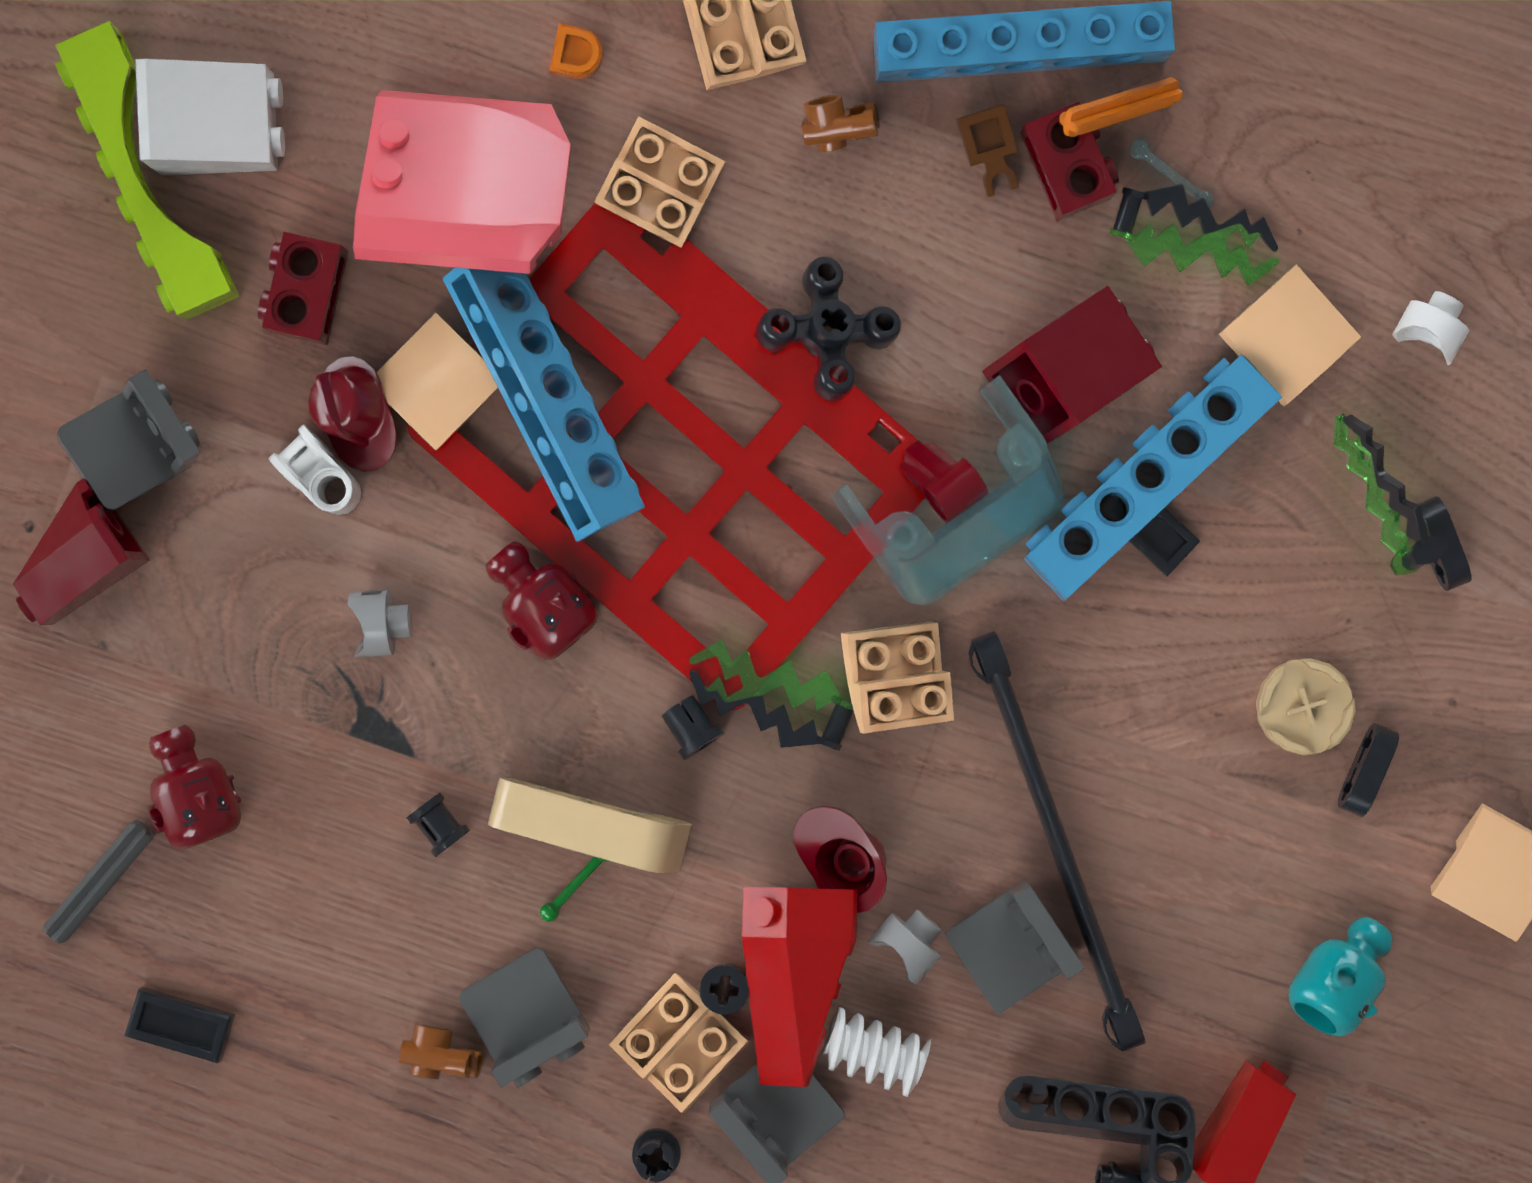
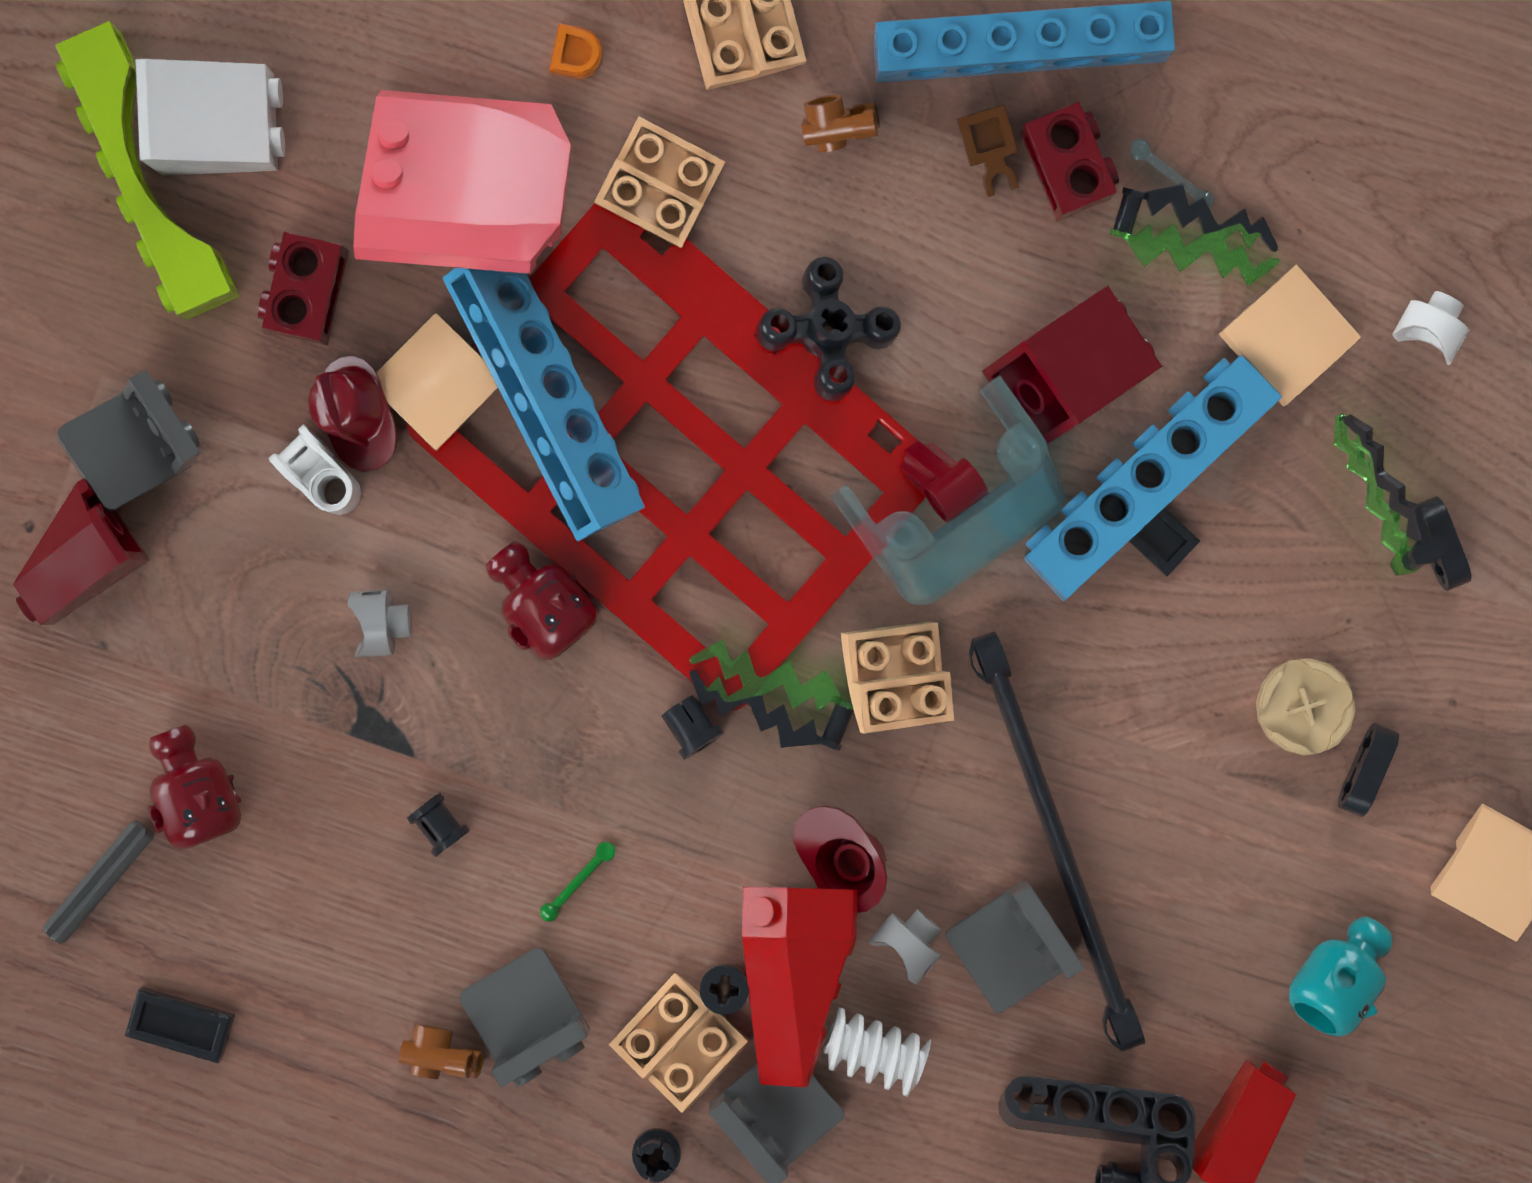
(589, 826): tan beam -> none
(1120, 107): orange axle -> none

